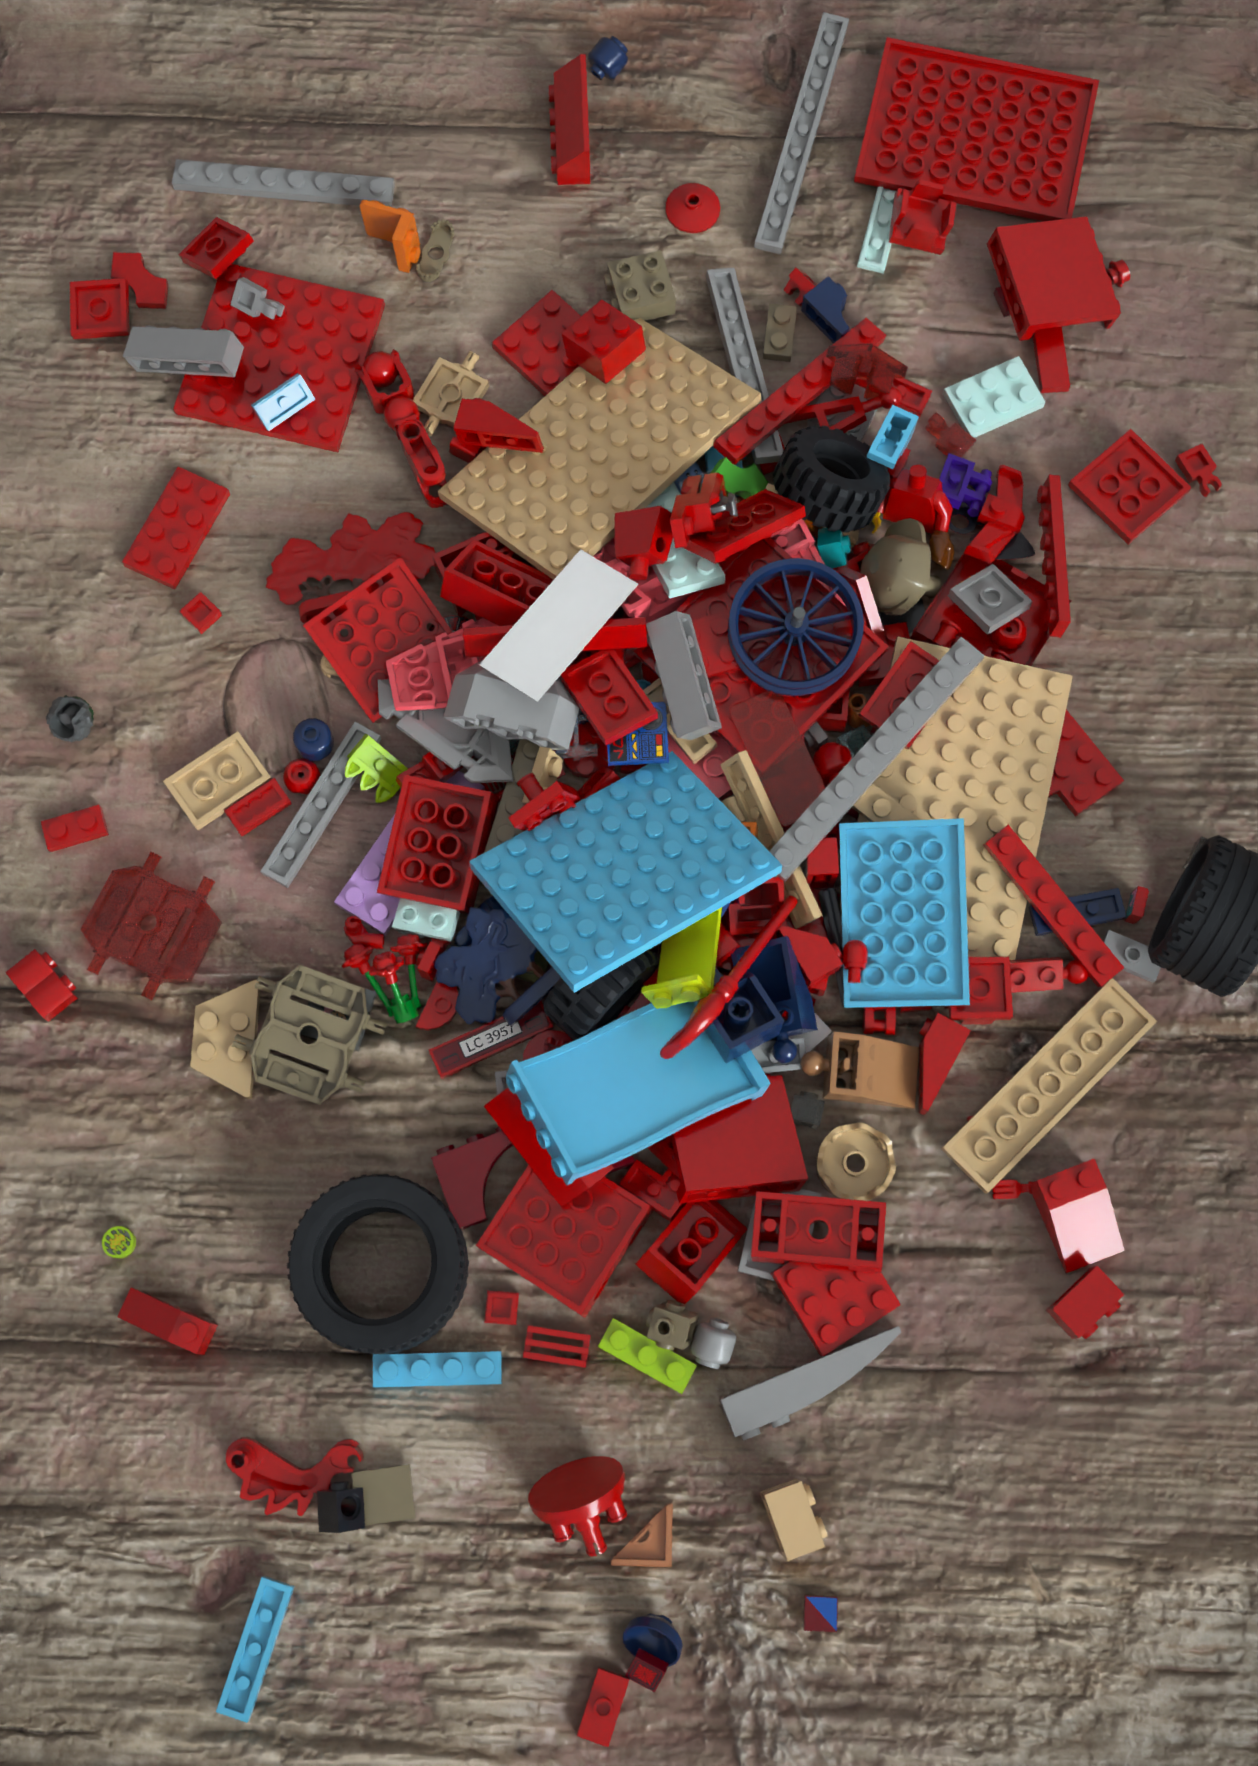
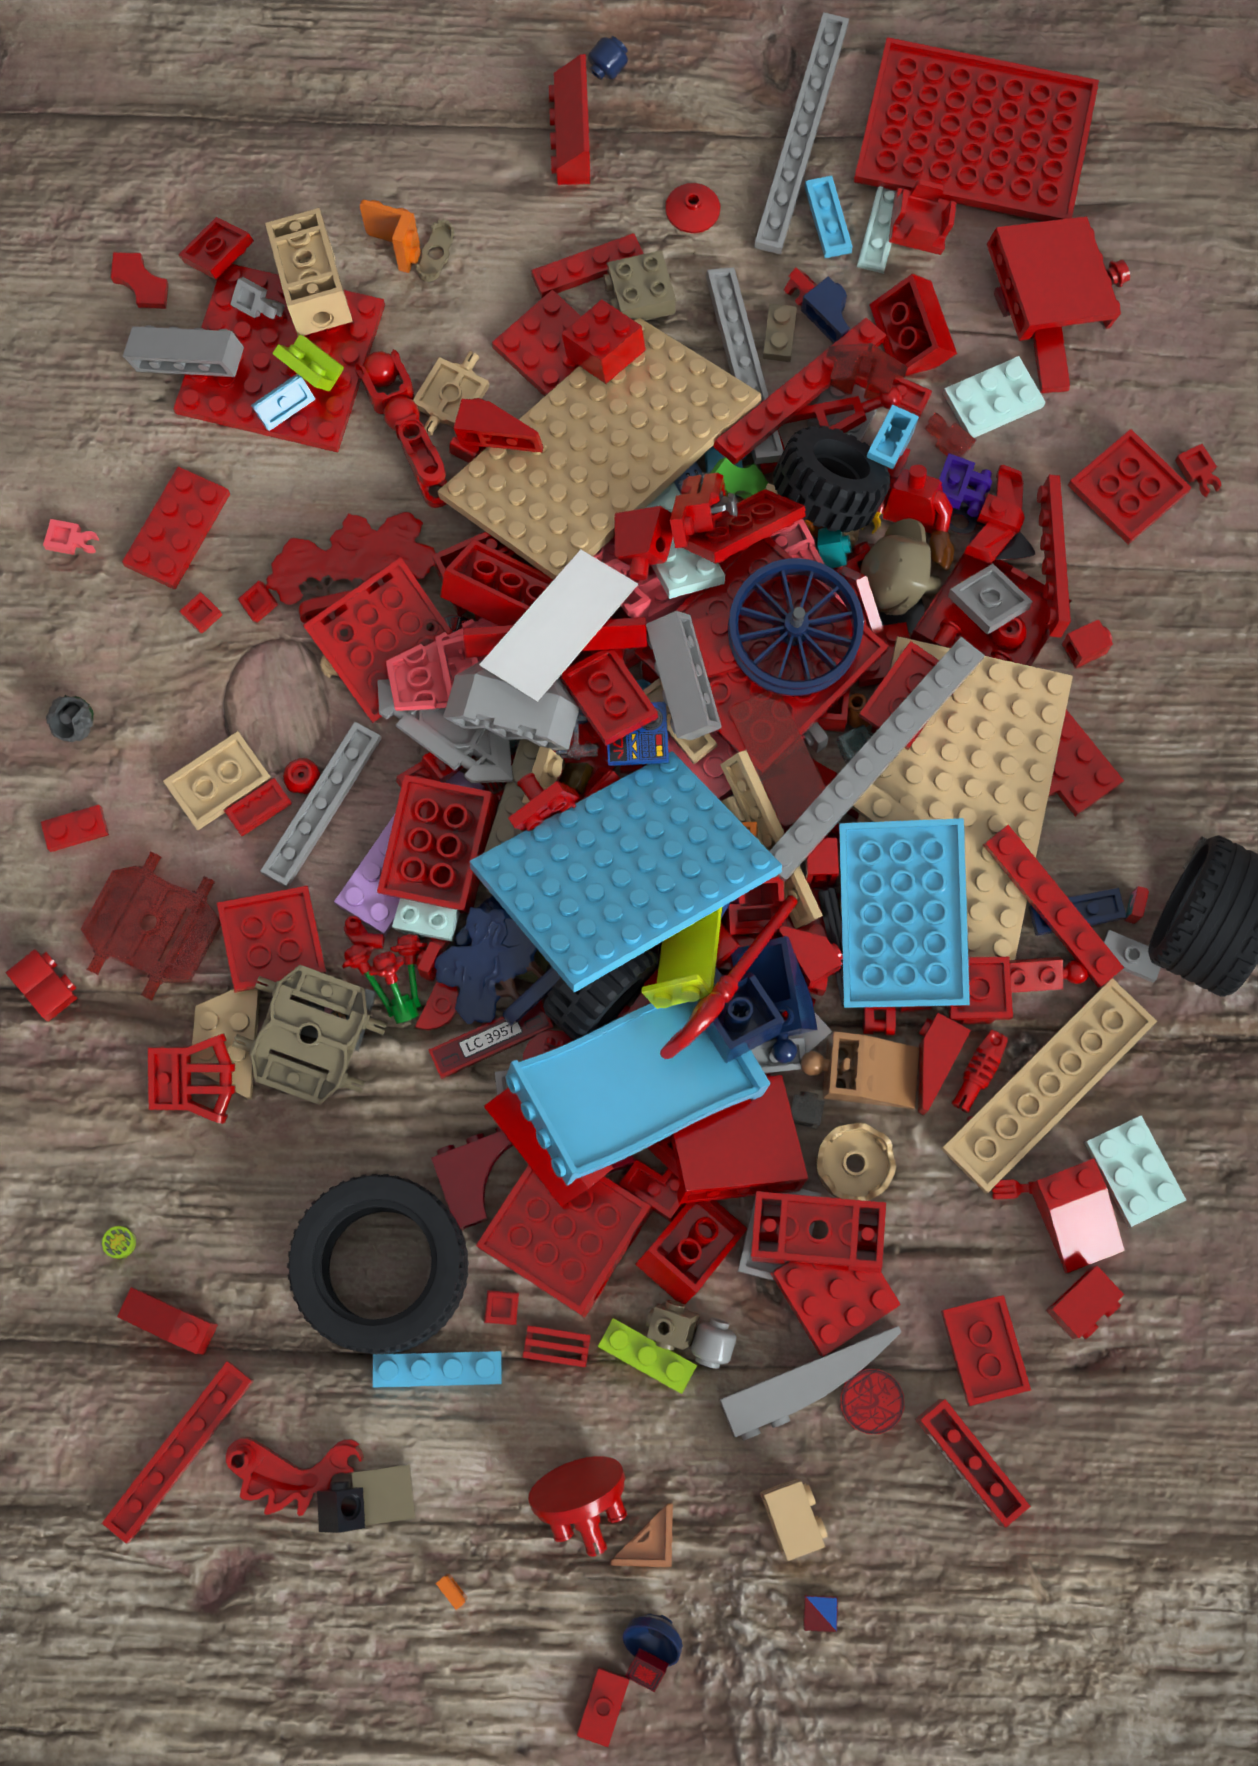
(66, 536): none -> coral plate
(99, 308): red plate -> none
(171, 1079): none -> red plate
(177, 1452): none -> red plate
(255, 1649): medium azure plate -> none
(258, 601): none -> red tile
(269, 936): none -> red plate
(281, 183): light grey plate -> none
(308, 272): none -> tan plate
(310, 362): none -> lime bracket
(313, 739): dark blue head -> none
(378, 768): lime plate -> none
(452, 1591): none -> orange tile
(576, 776): none -> dark brown tile
(584, 265): none -> red plate
(828, 217): none -> medium azure plate
(831, 760): red head -> none
(854, 959): red cylinder -> none
(872, 1401): none -> tile
(913, 325): none -> red slope
(972, 1463): none -> red brick
(980, 1069): none -> red hinge
(985, 1350): none -> red plate
(1087, 643): none -> red brick
(1135, 1171): none -> light aqua plate

